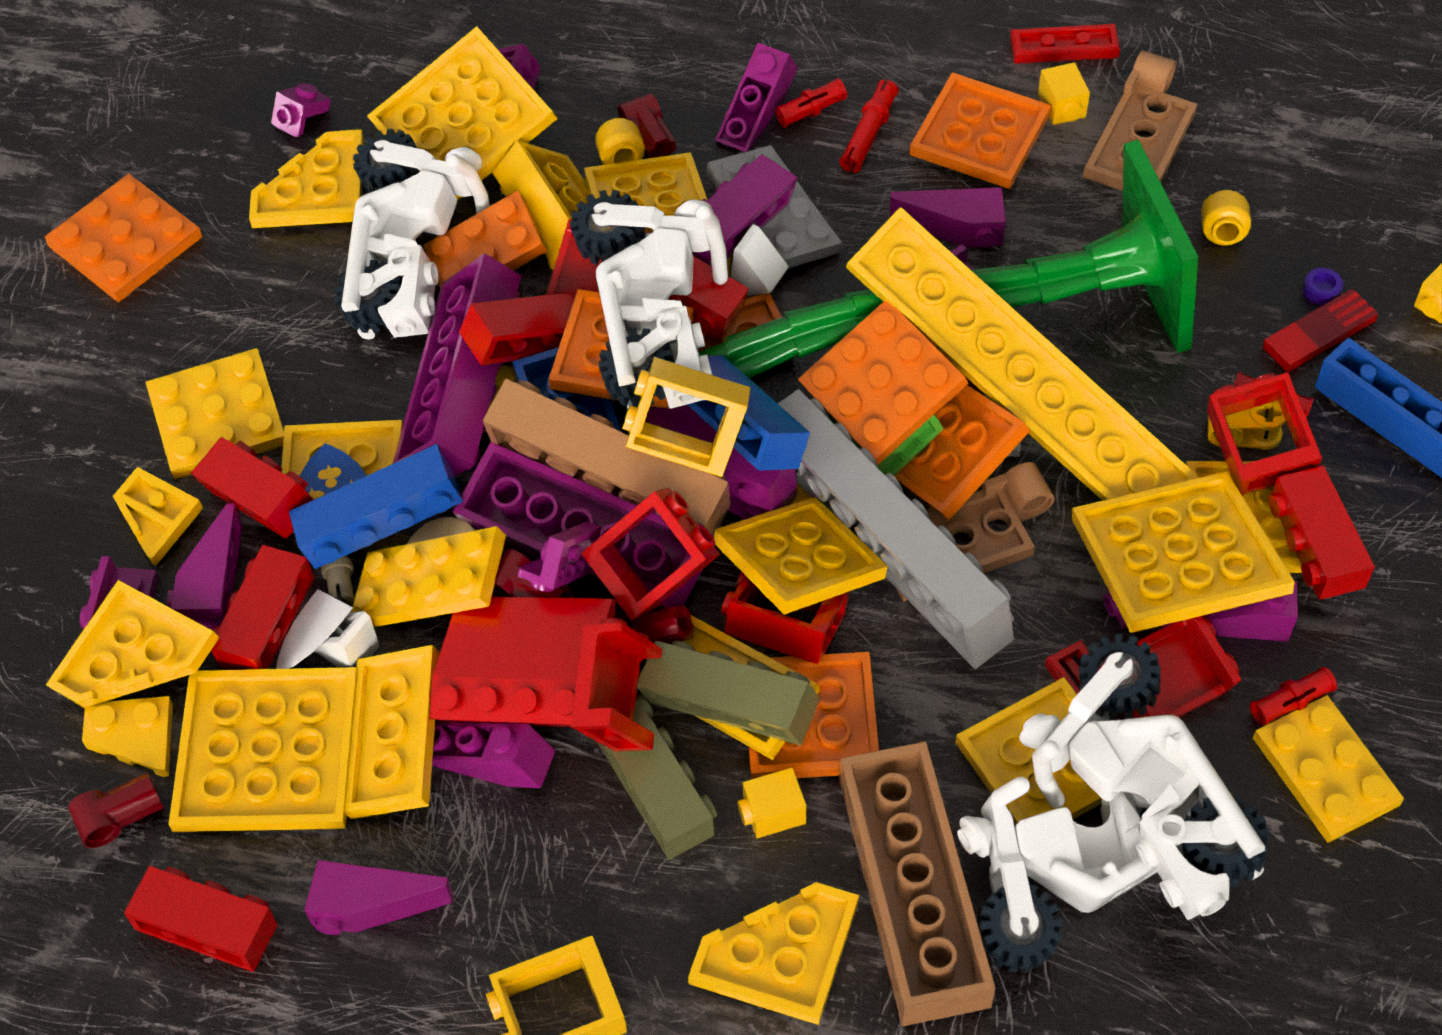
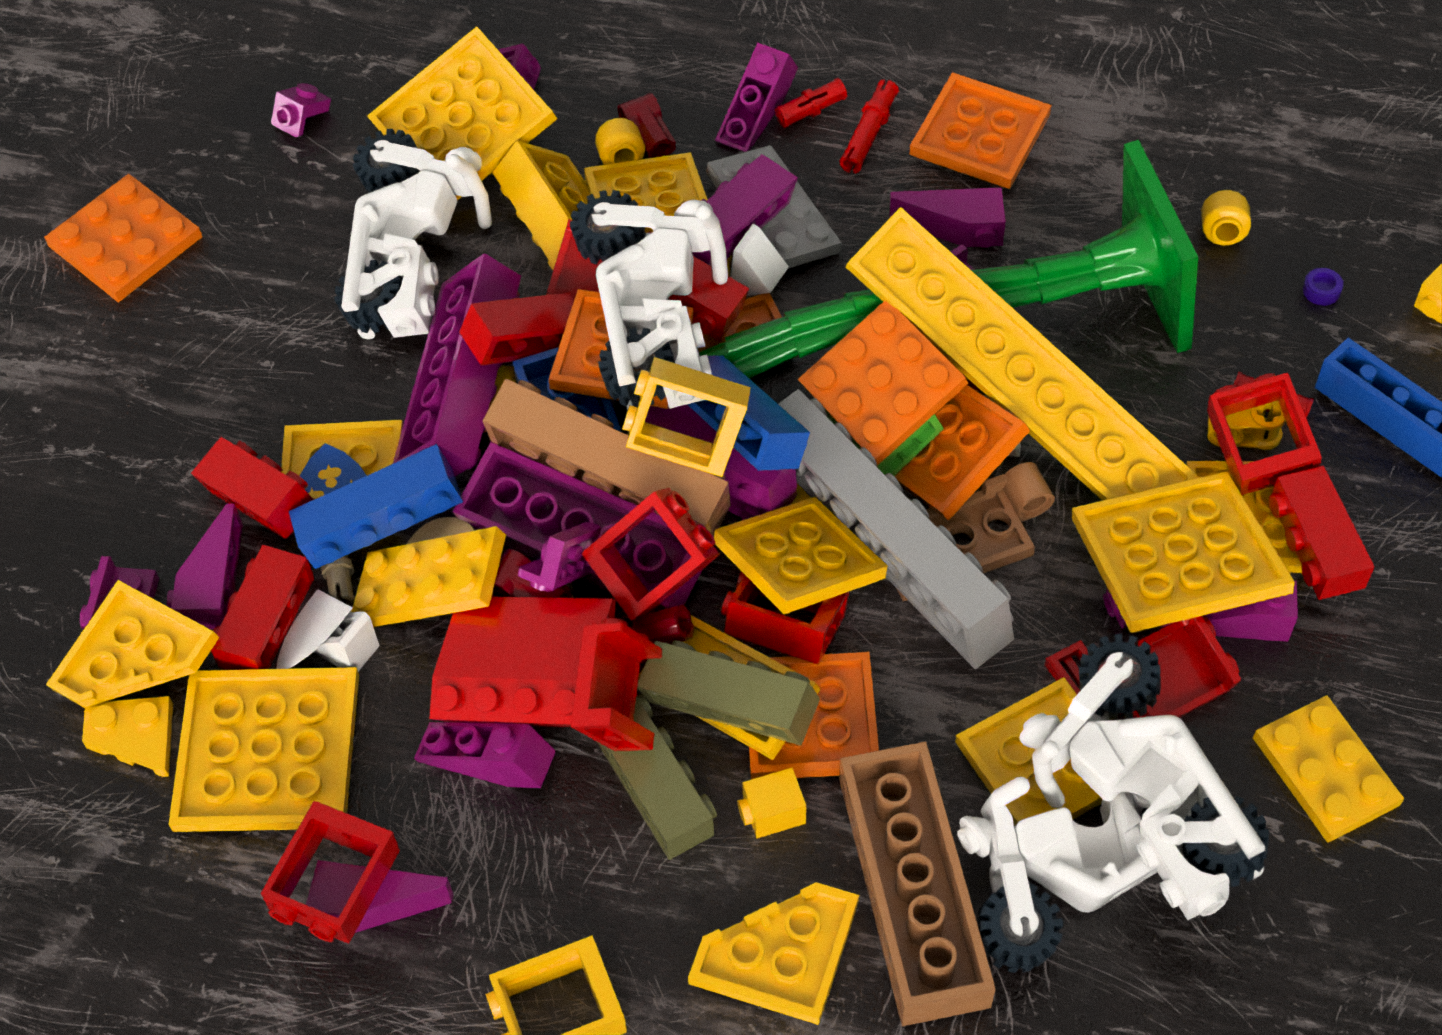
(103, 814): dark red piece -> none
(155, 512): yellow wing -> none
(202, 917): red brick -> none
(212, 402): yellow plate -> none
(312, 186): yellow plate -> none
(344, 829): none -> red window
(391, 733): yellow plate -> none
(501, 231): orange plate -> none
(1064, 43): red tile -> none
(1065, 91): yellow brick -> none
(1143, 89): medium nougat hinge -> none
(1293, 696): red pin -> none
(1319, 330): tile -> none

